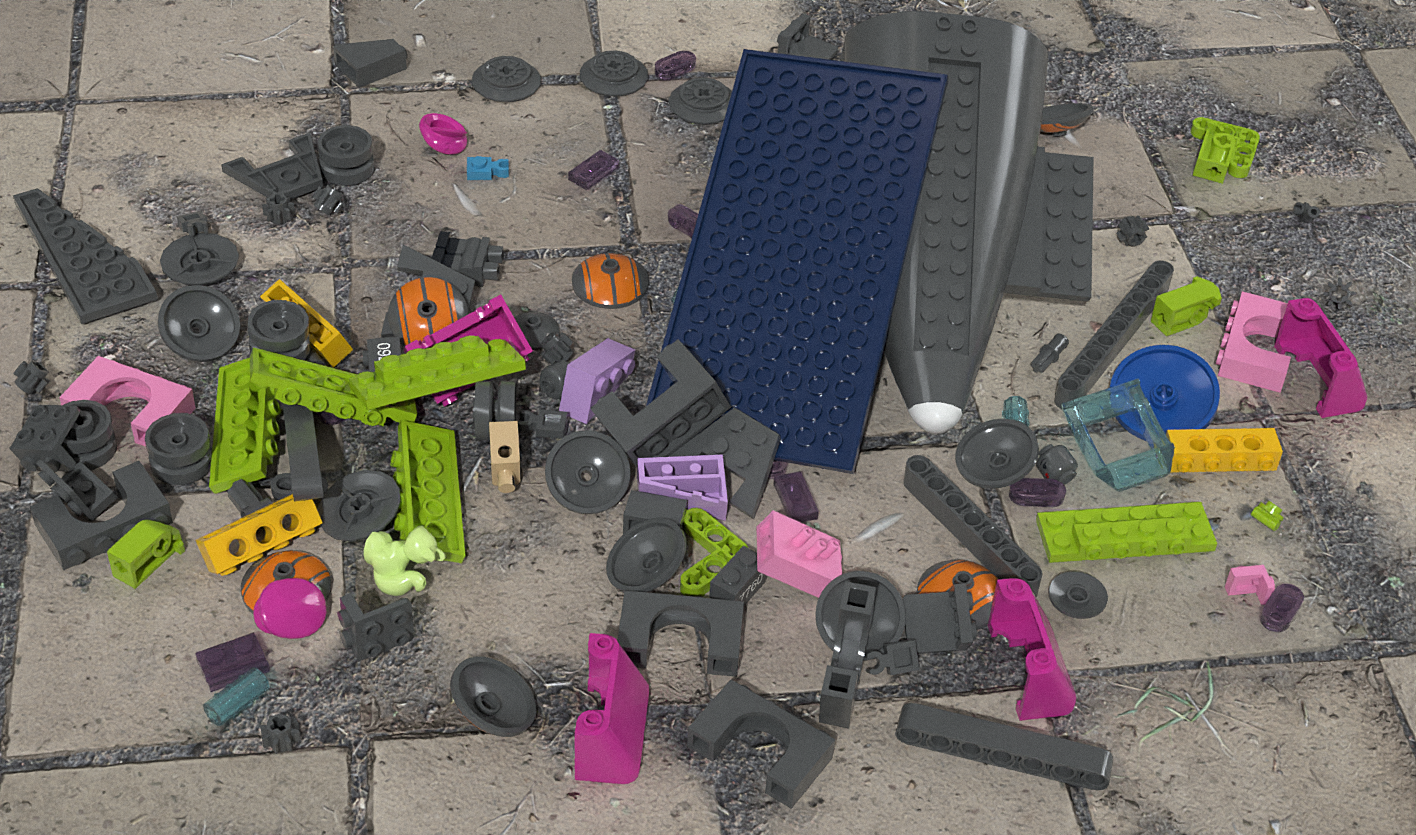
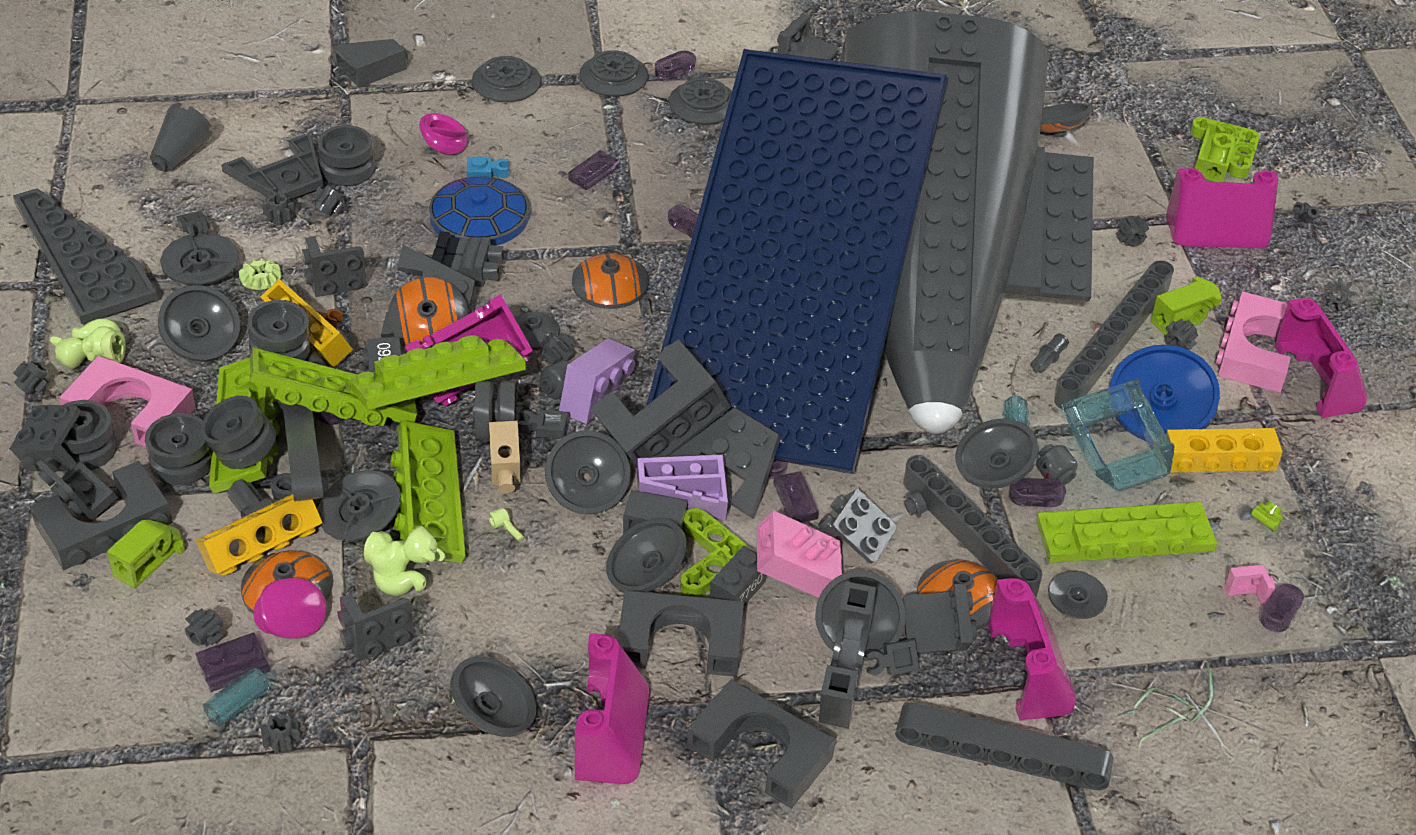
(93, 339): none -> yellowish green animal
(179, 136): none -> dark grey cone
(203, 627): none -> dark grey gear
(238, 432): none -> dark grey wheel
(261, 280): none -> yellowish green gear
(332, 316): none -> dark orange hand
(333, 270): none -> dark grey bracket
(480, 209): none -> blue dish
(501, 518): none -> yellowish green hand
(859, 524): none -> bracket
(915, 504): none -> dark grey plate
(1181, 334): none -> dark grey gear
(1222, 211): none -> dark pink windscreen

